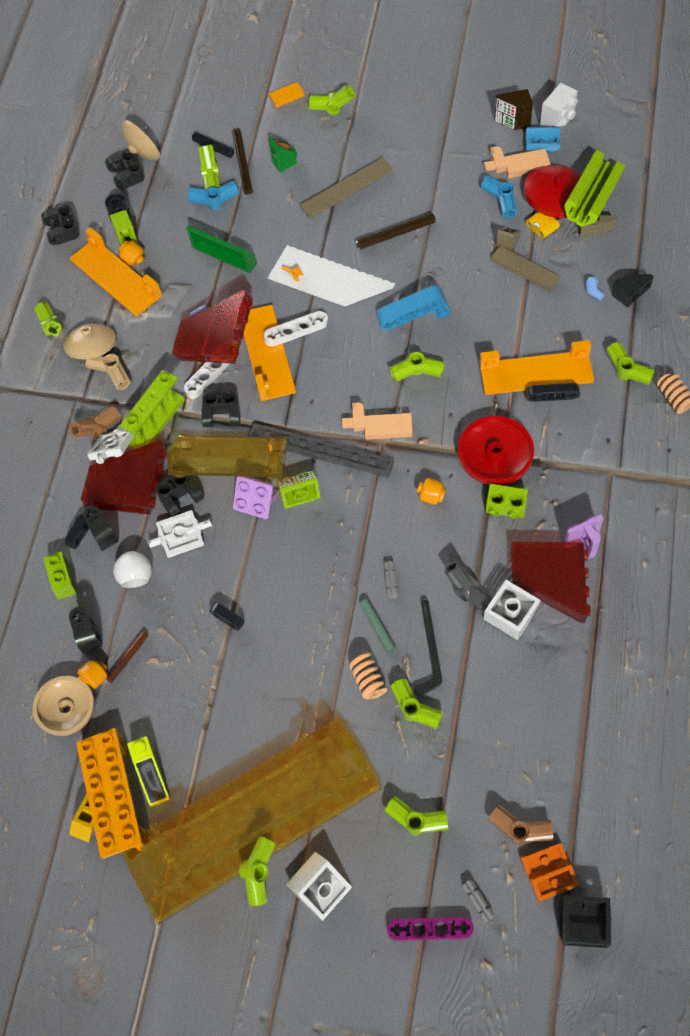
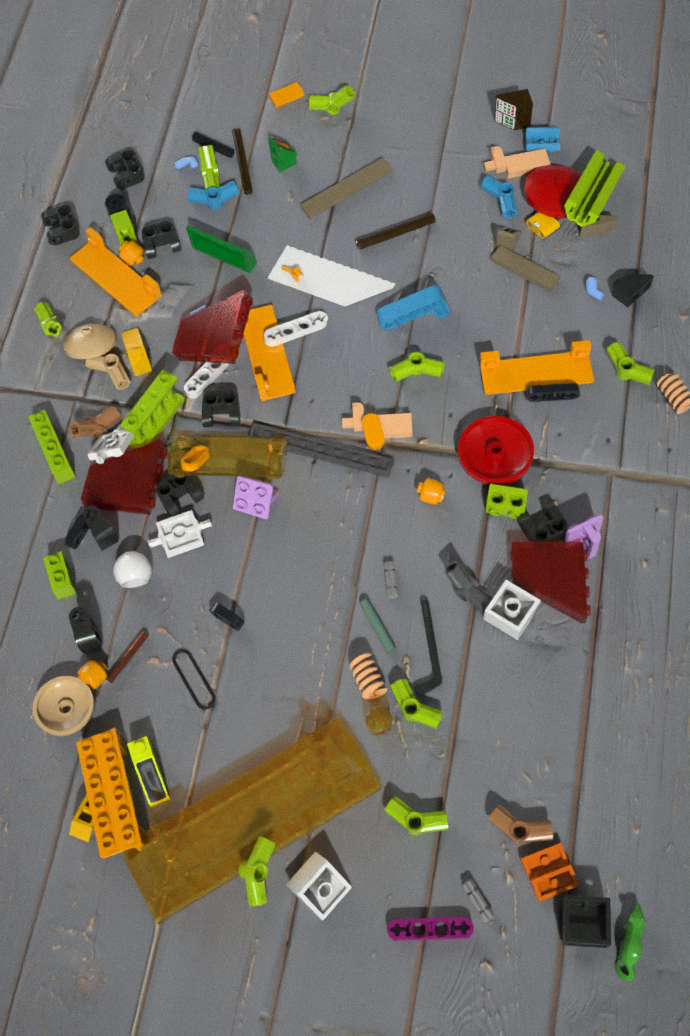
(51, 447): none -> lime brick
(136, 352): none -> yellow slope
(139, 142): tan dish -> none
(159, 235): none -> pearl dark grey piece
(186, 161): none -> light blue arm
(195, 458): none -> light orange tile
(201, 675): none -> black piece
(298, 489): lime slope -> none
(373, 431): none -> light orange tile
(377, 727): none -> clear yellow head
(555, 519): none -> pearl dark grey piece
(559, 107): white slope -> none
(631, 946): none -> bright green animal

